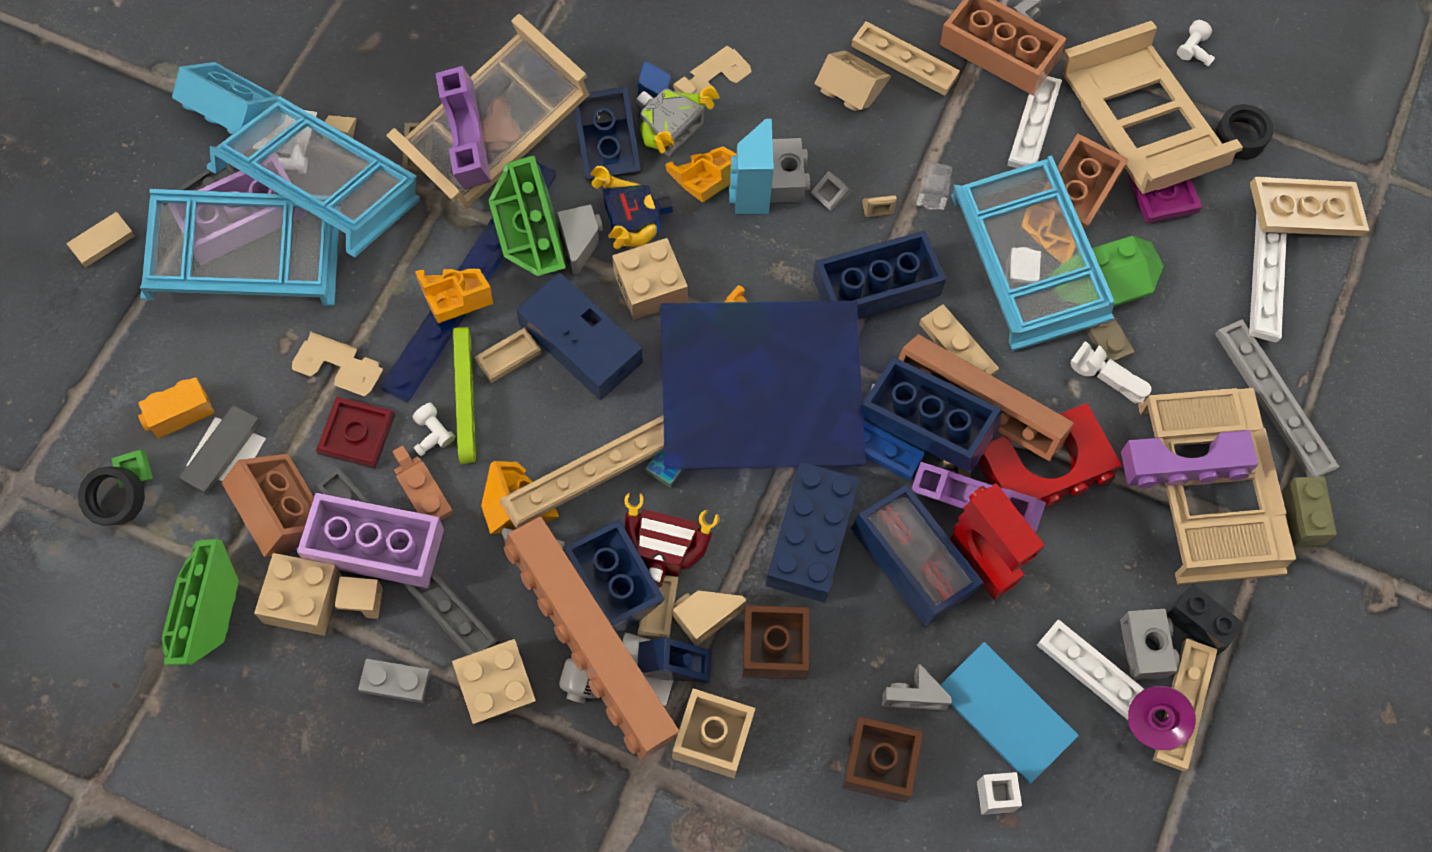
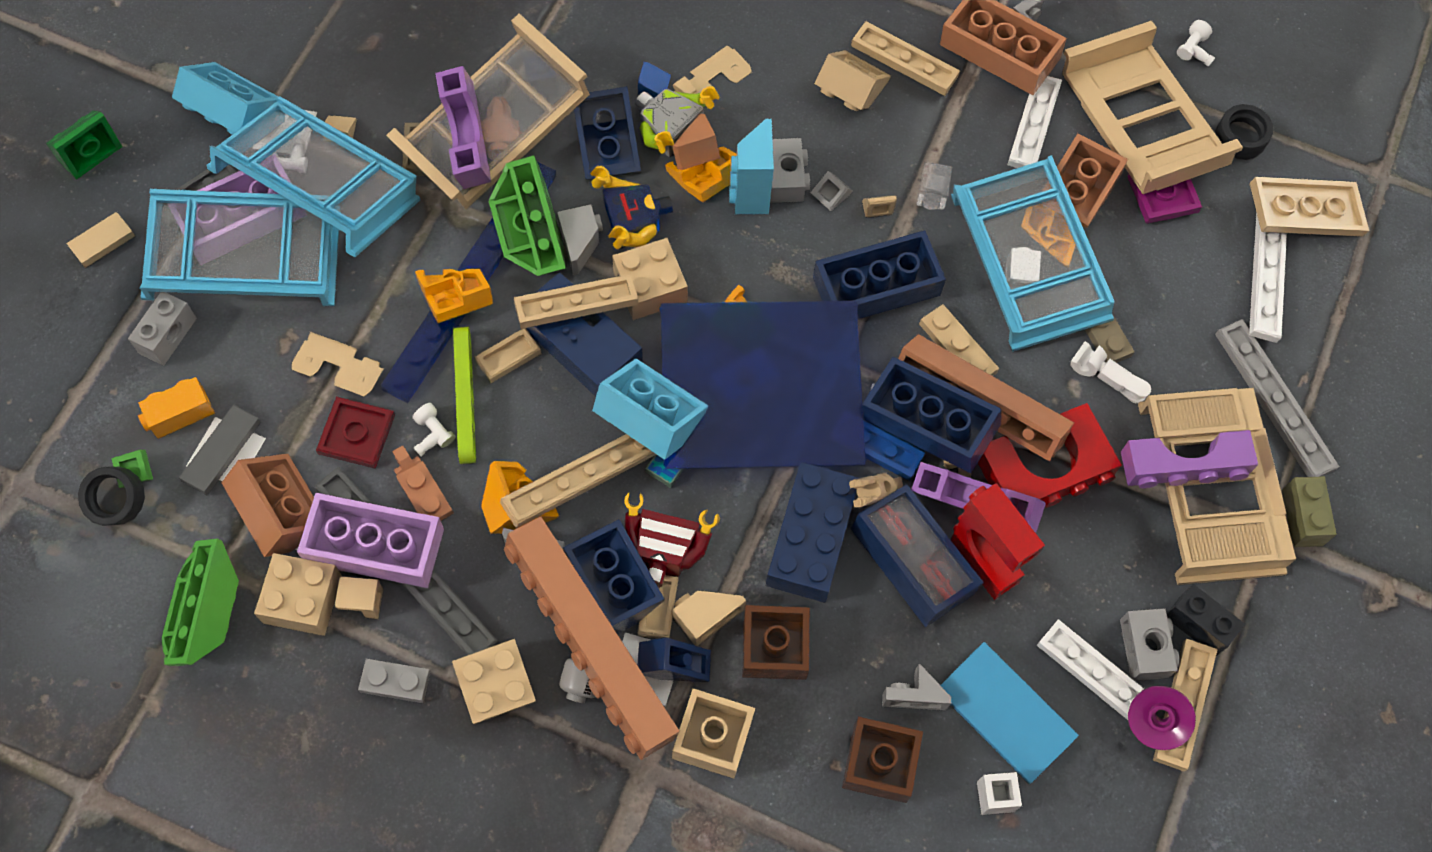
(85, 144): none -> green slope
(162, 328): none -> light grey brick
(575, 301): none -> tan plate
(649, 408): none -> medium azure slope
(696, 144): none -> nougat slope
(874, 488): none -> tan hinge
(1129, 268): bright green wedge -> none

